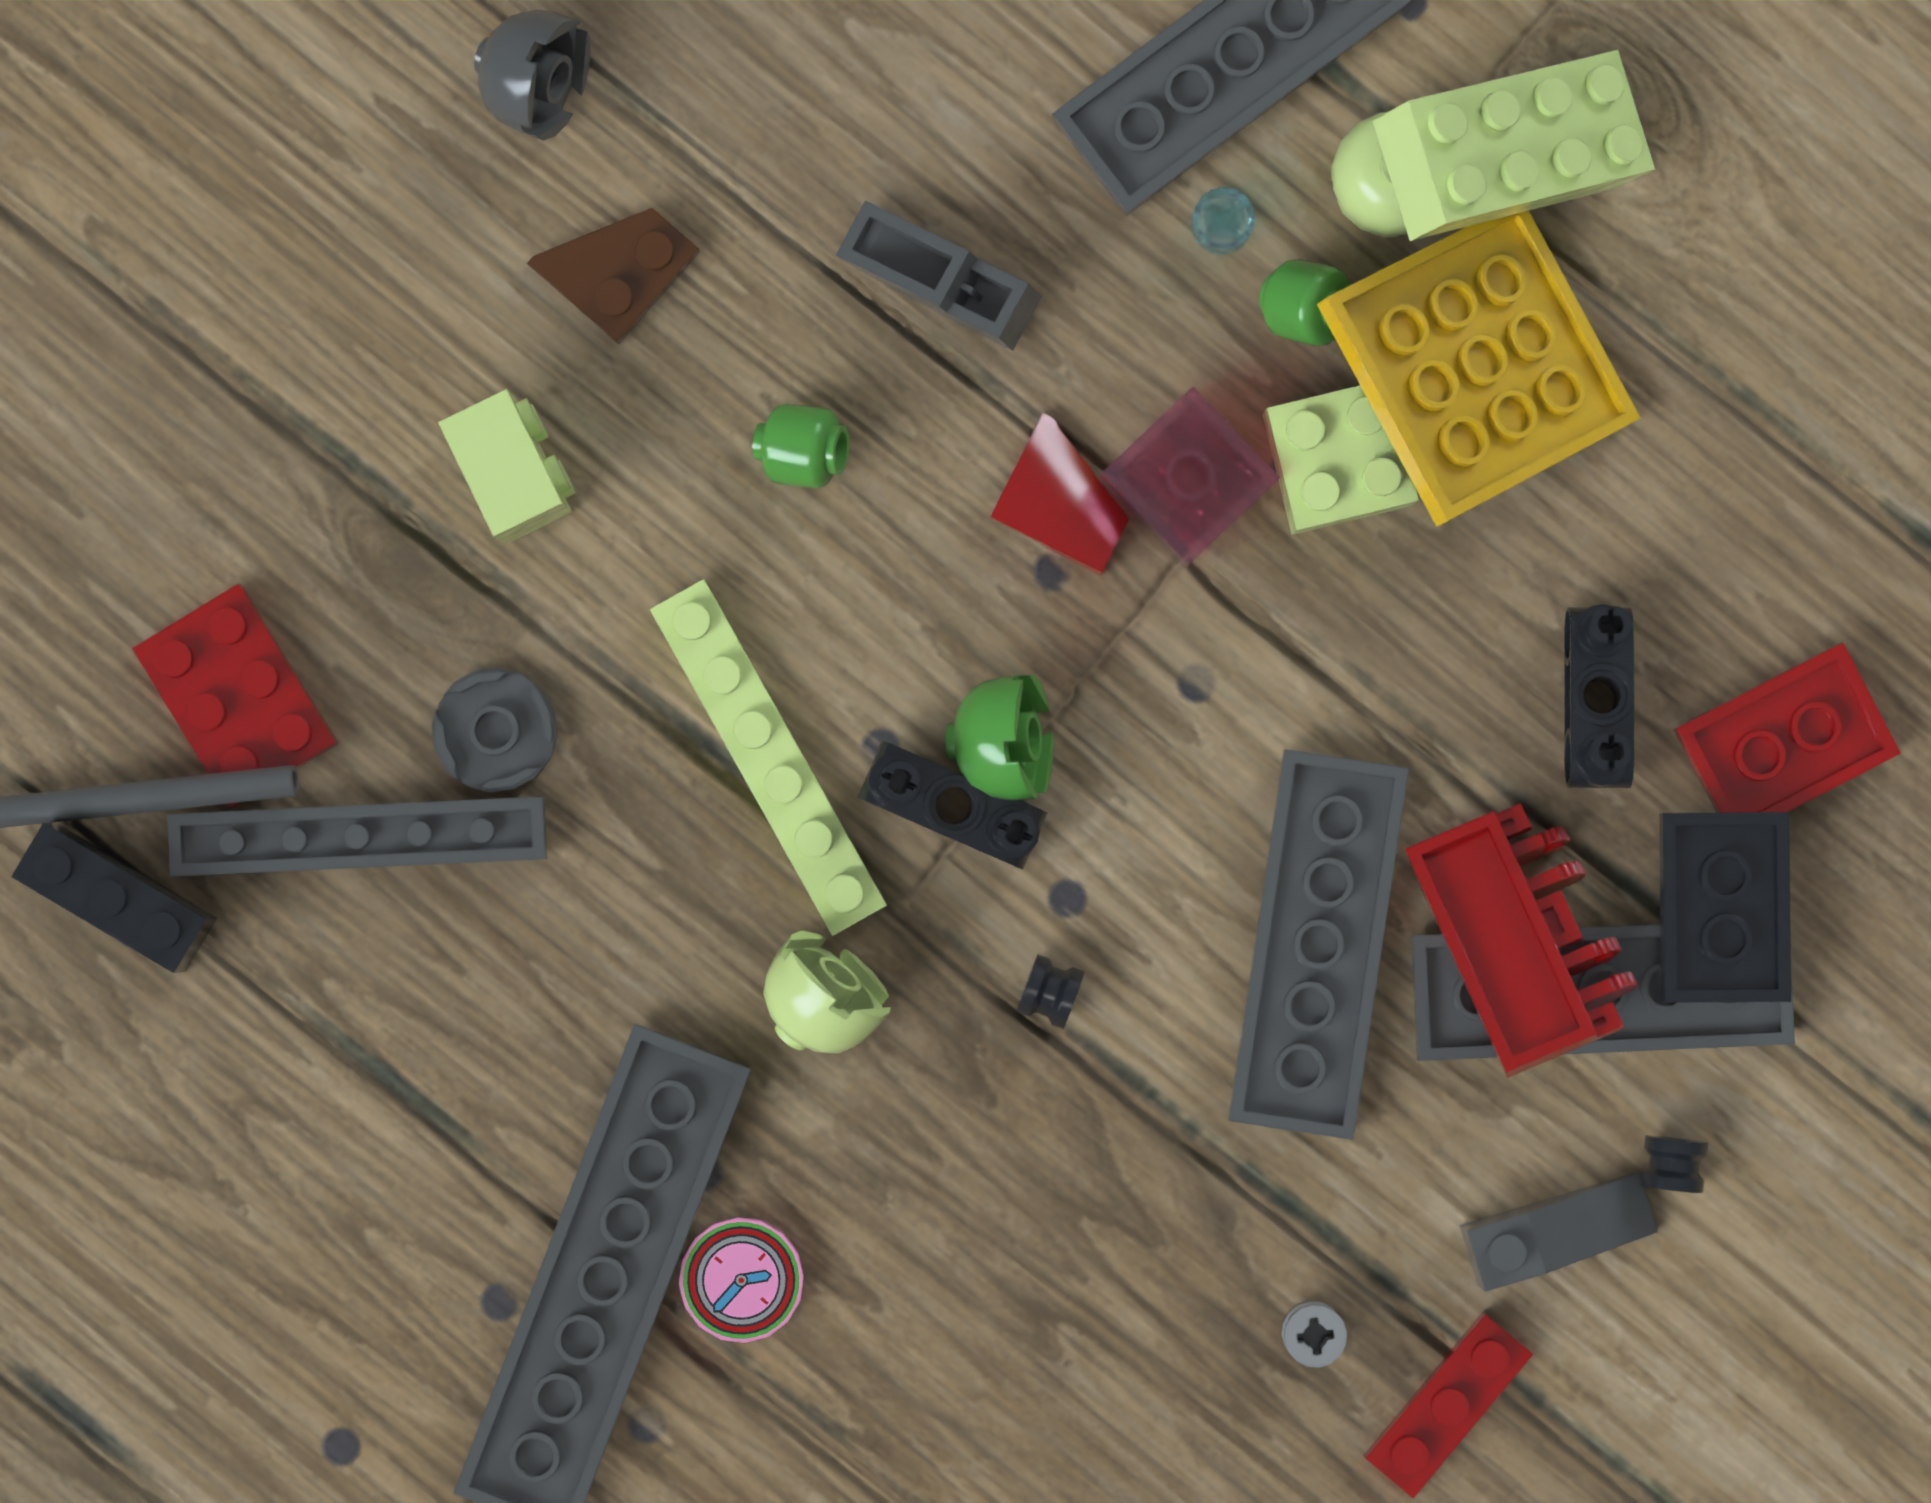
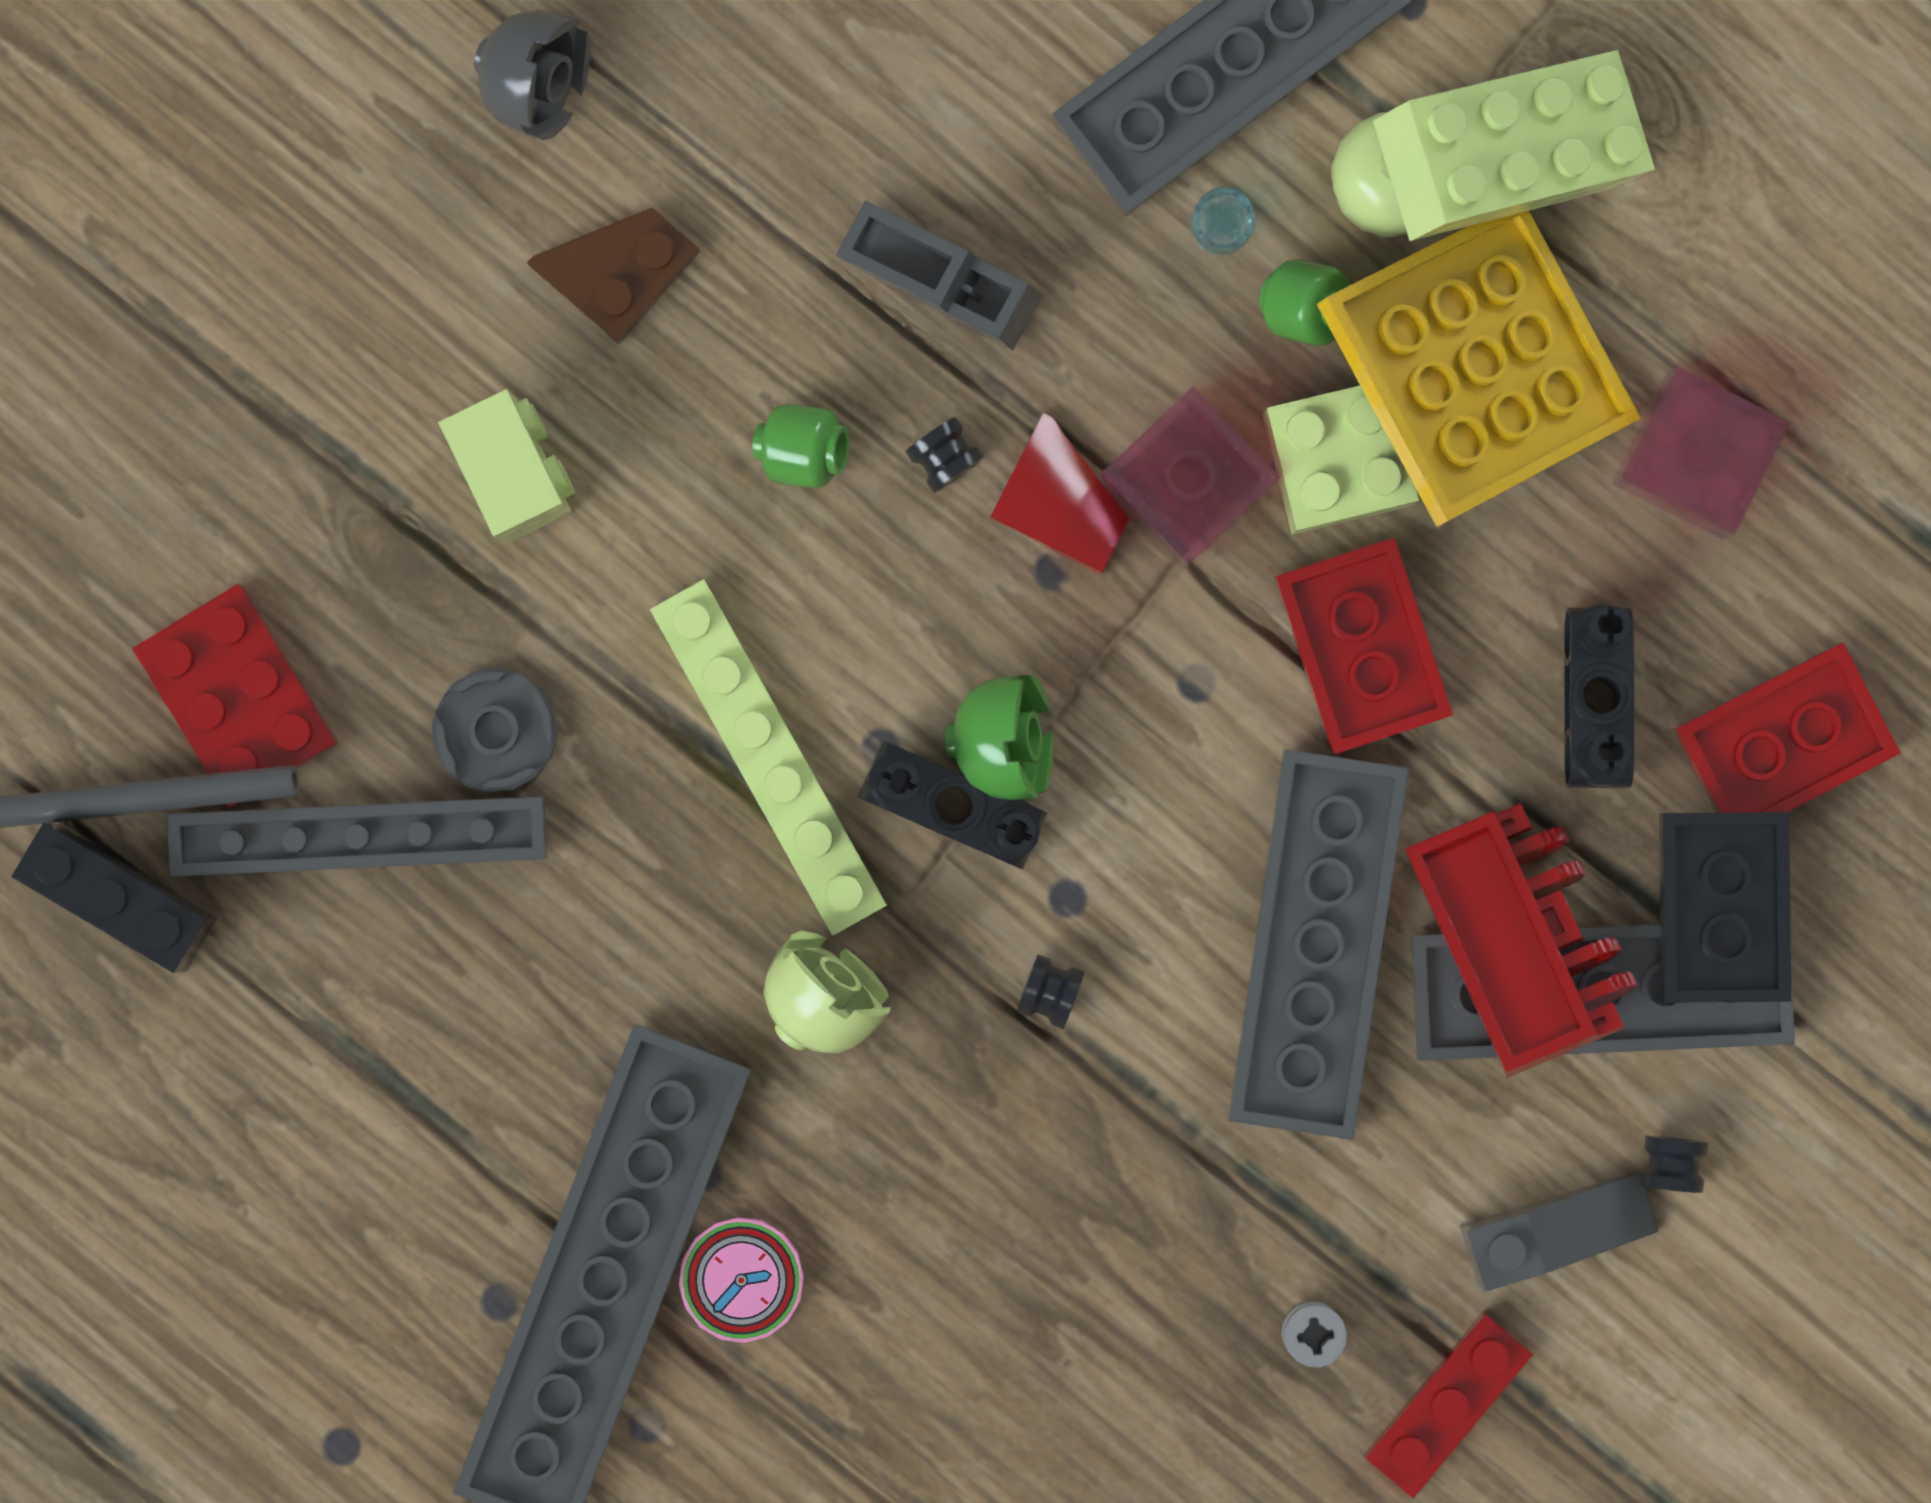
(944, 454): none -> black wheel
(1363, 646): none -> red plate
(1700, 453): none -> clear pink brick

